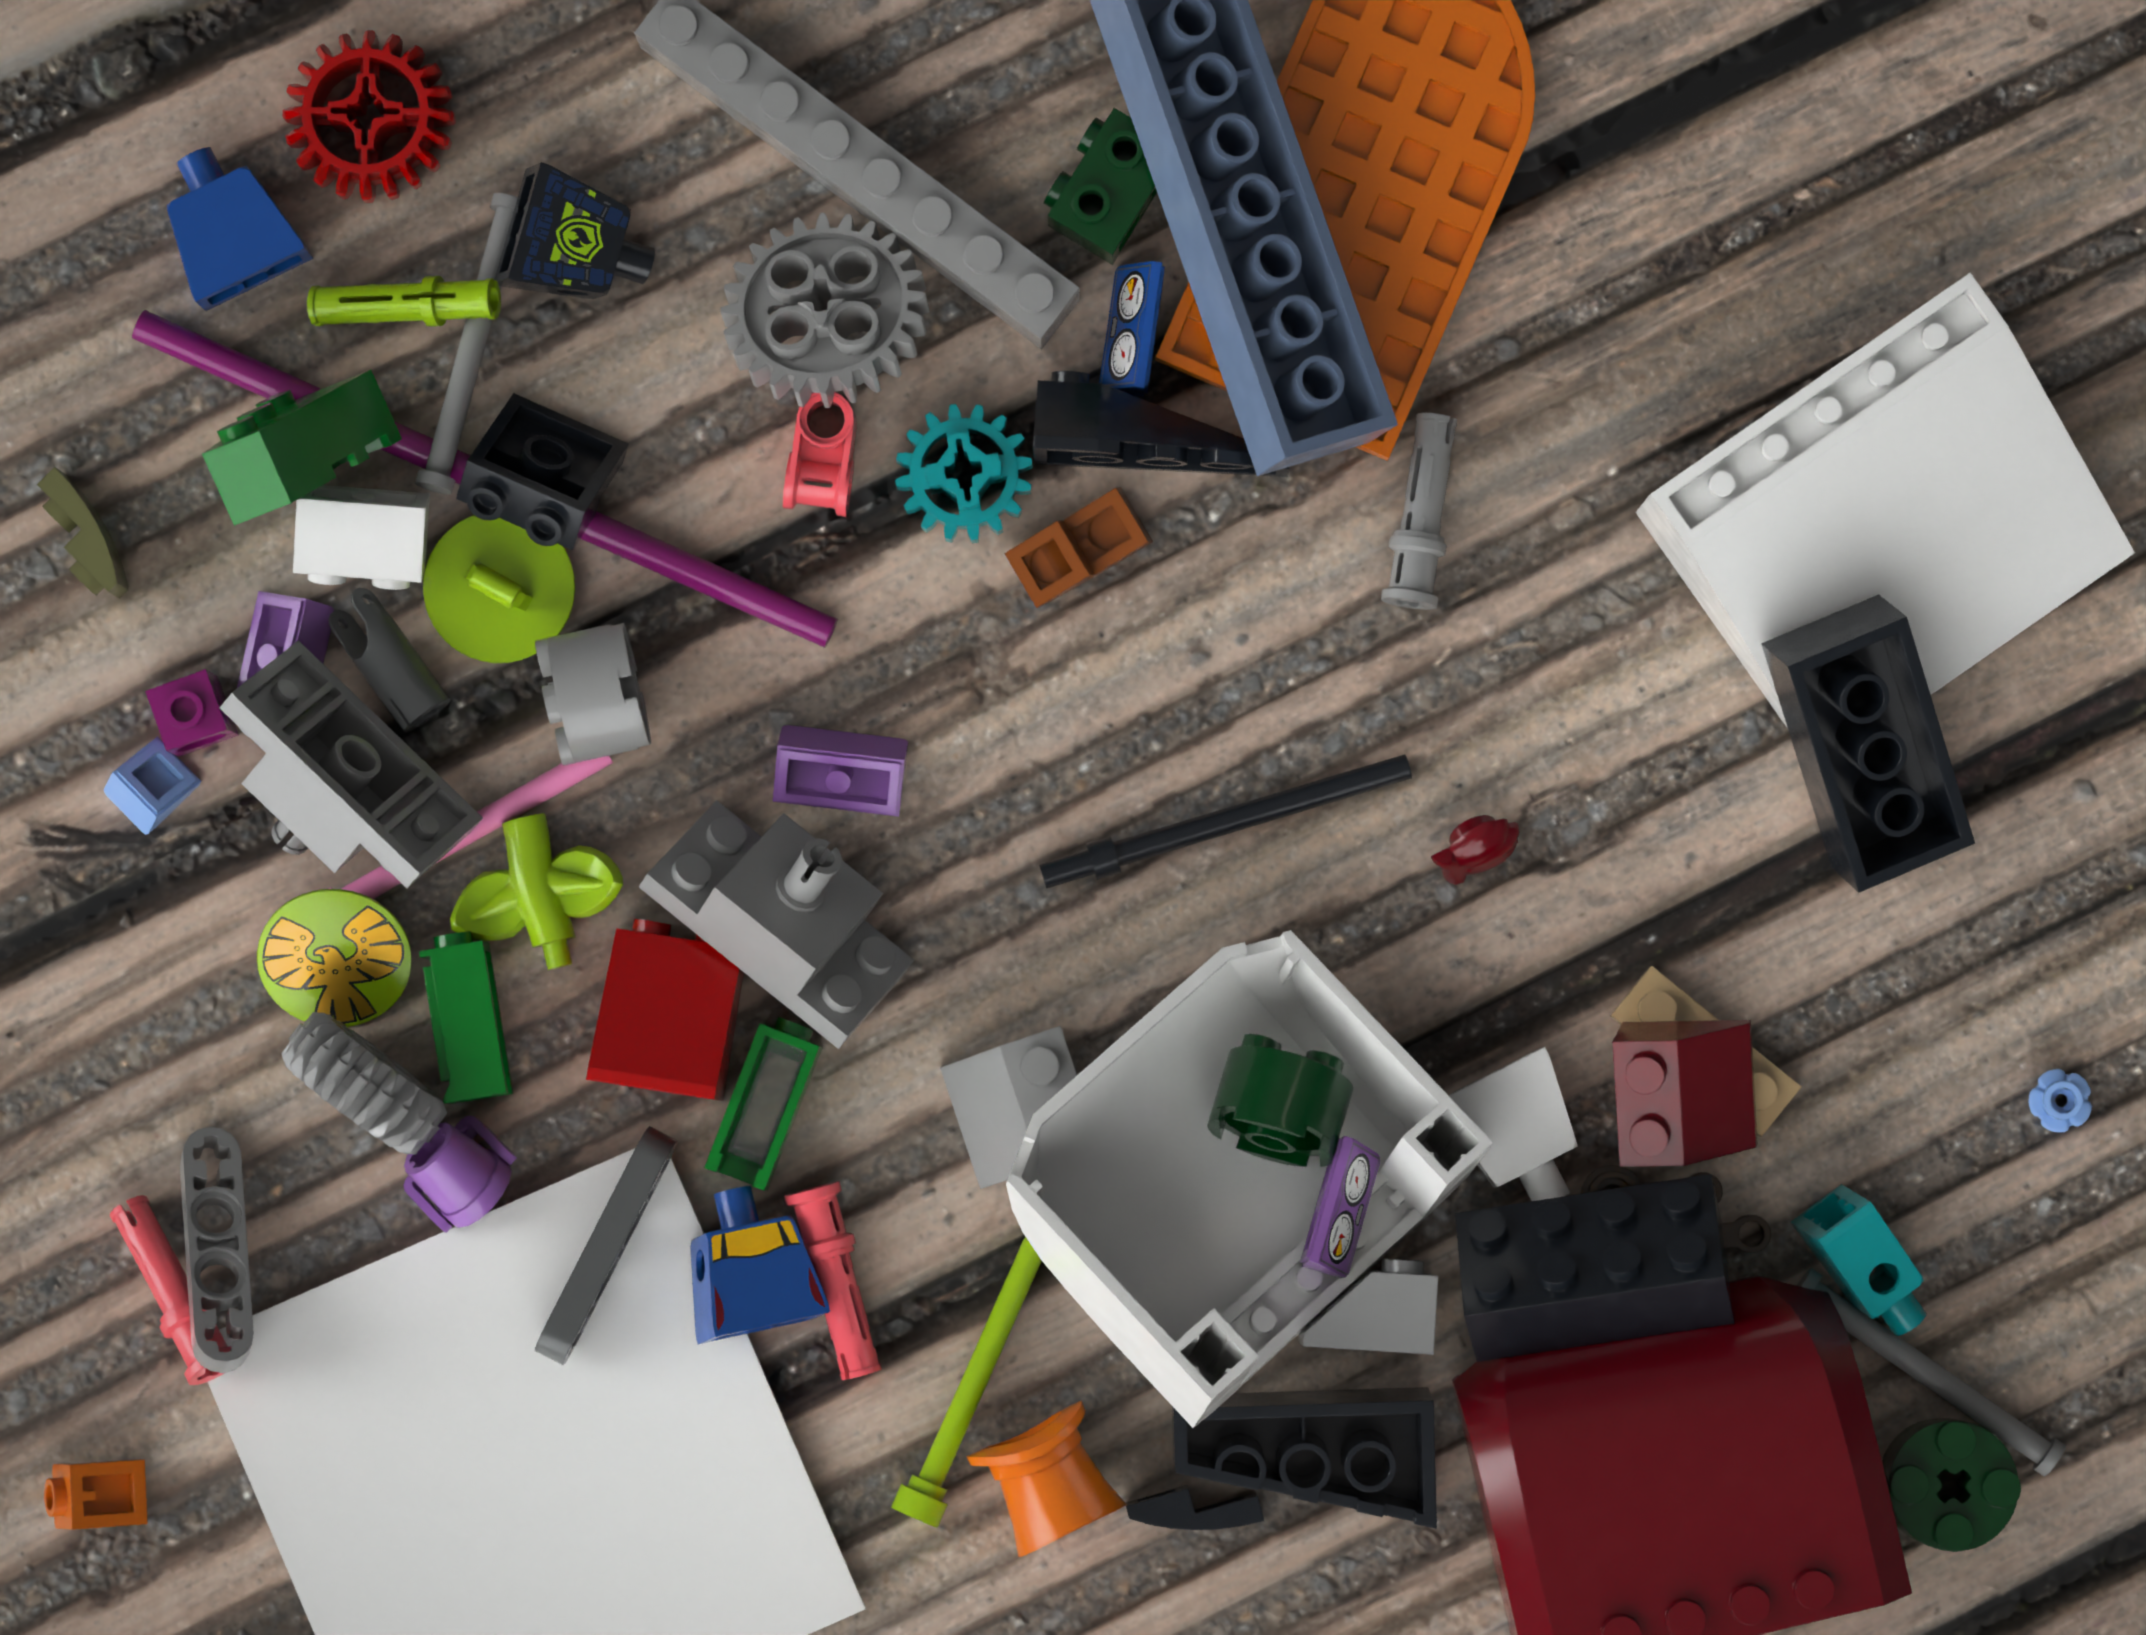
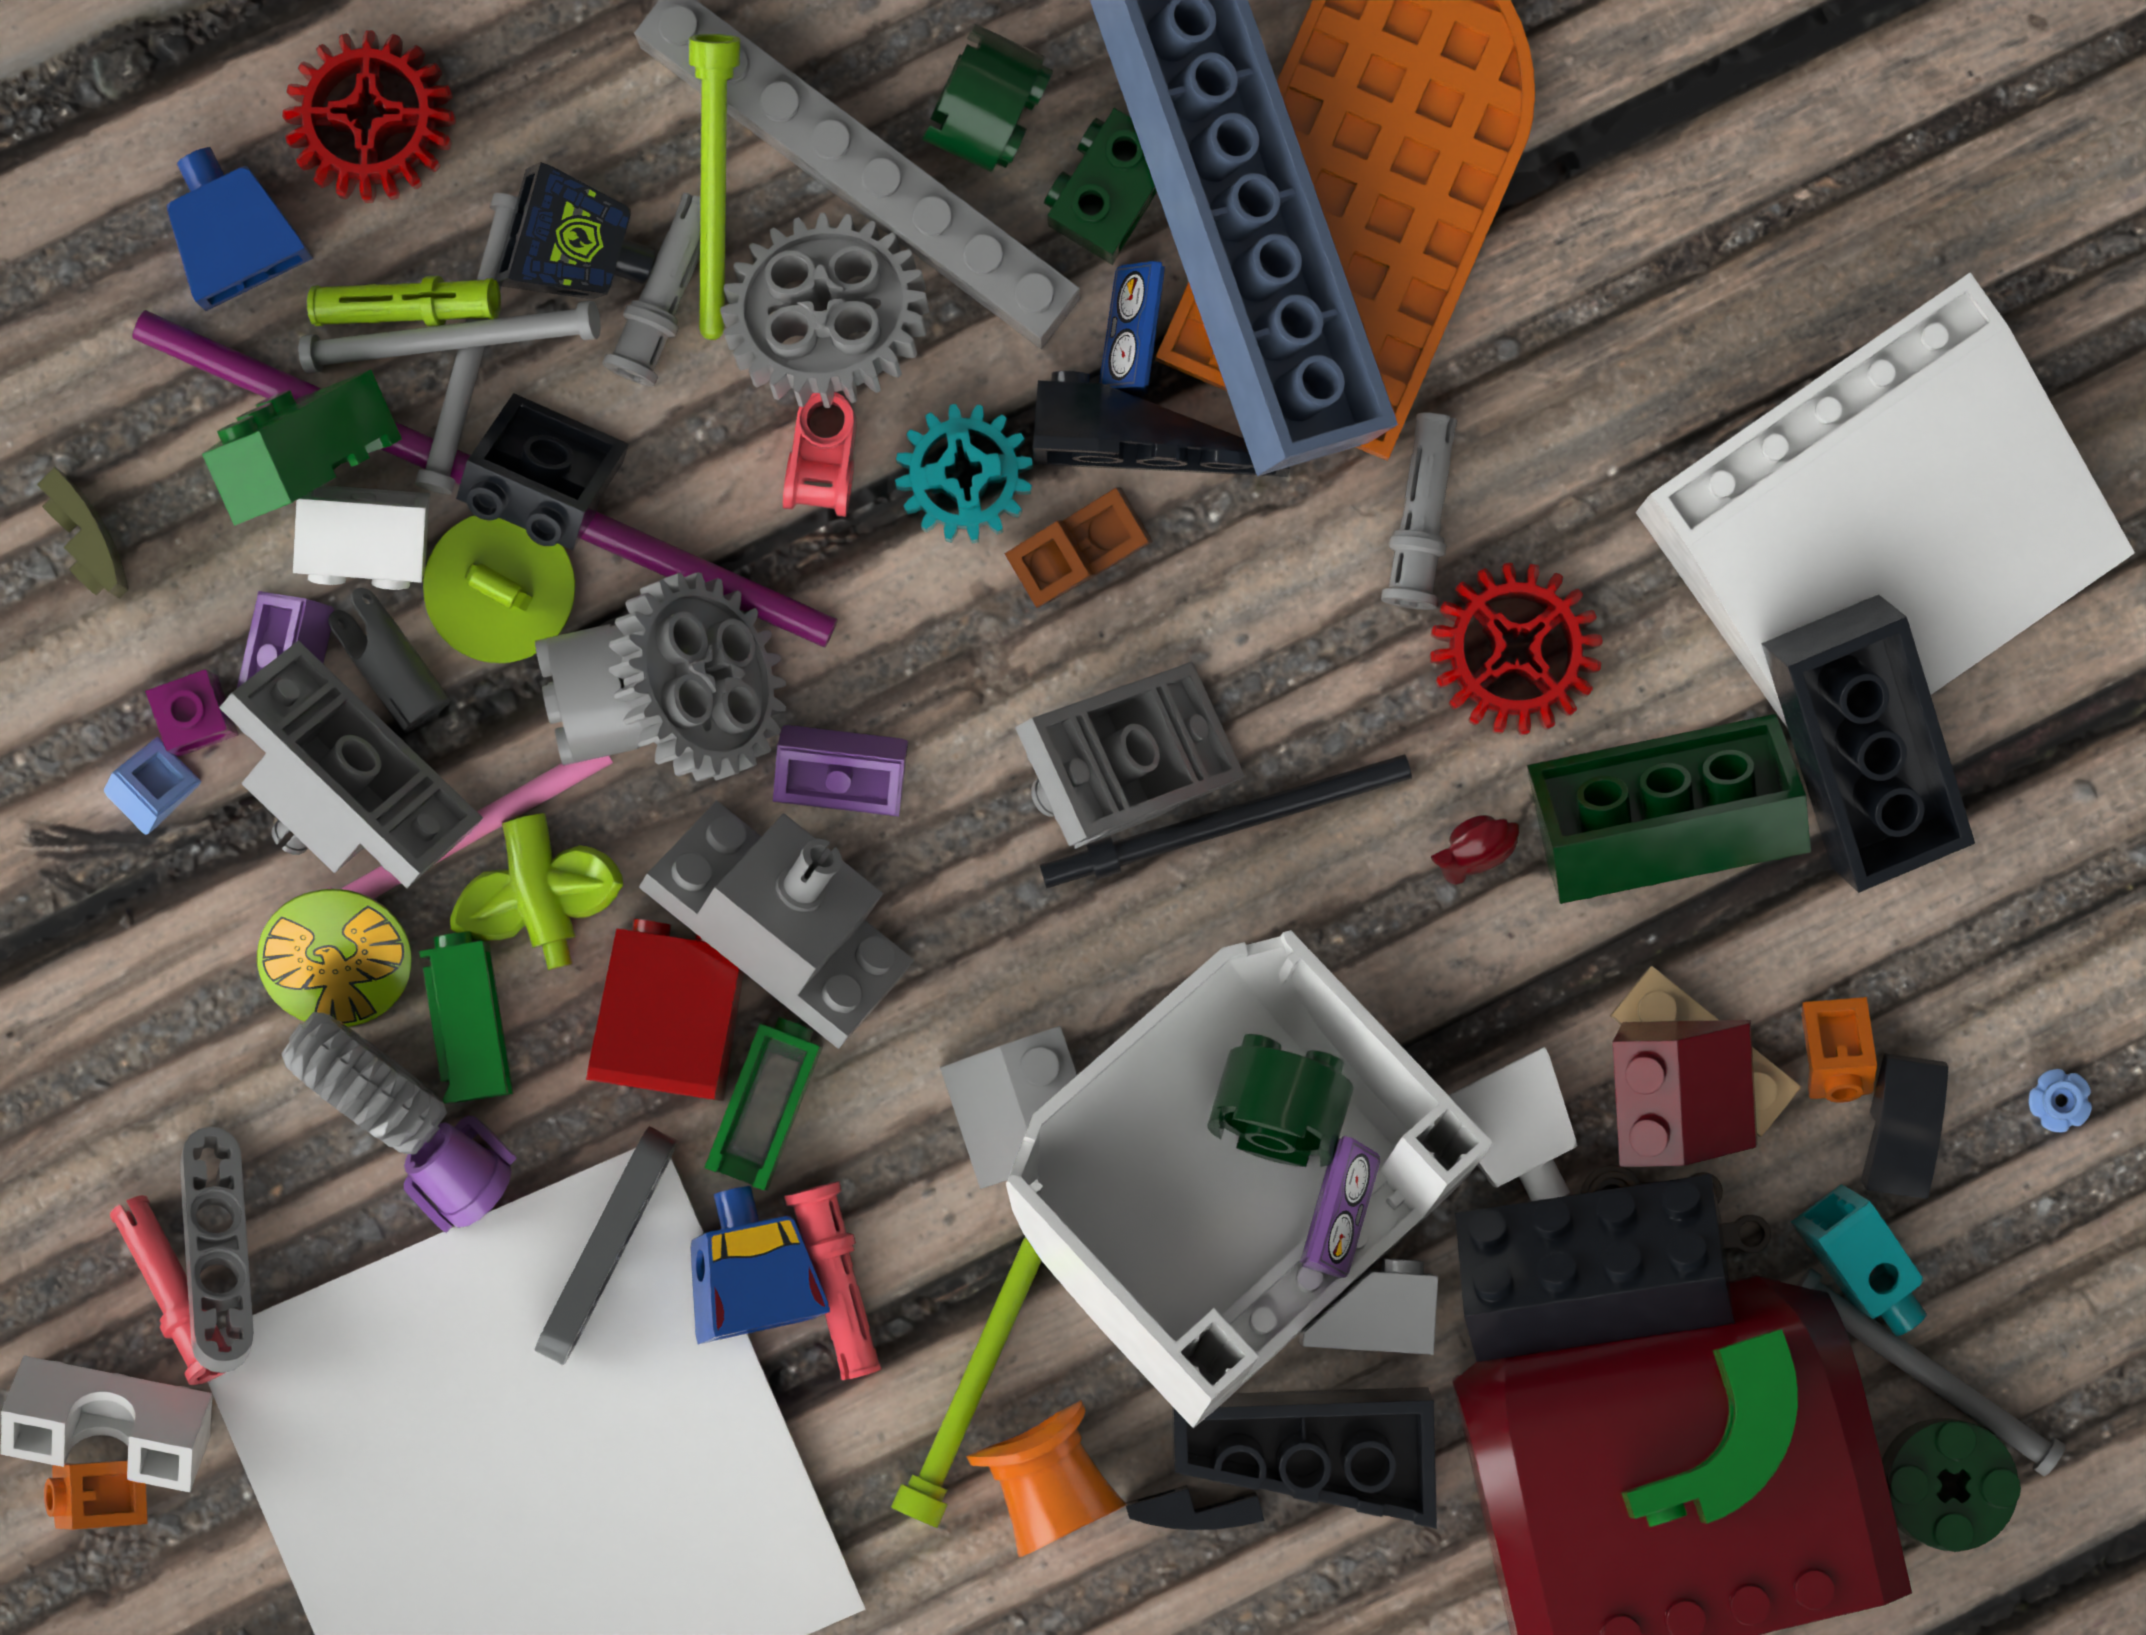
(63, 1403): none -> white arch
(579, 321): none -> light grey bar
(653, 316): none -> light grey pin
(697, 677): none -> light grey gear
(714, 64): none -> lime piece
(986, 99): none -> dark green brick
(1128, 755): none -> light grey brick
(1536, 670): none -> red gear
(1669, 808): none -> dark green slope
(1757, 1435): none -> green arch
(1839, 1049): none -> orange bracket
(1907, 1125): none -> black slope

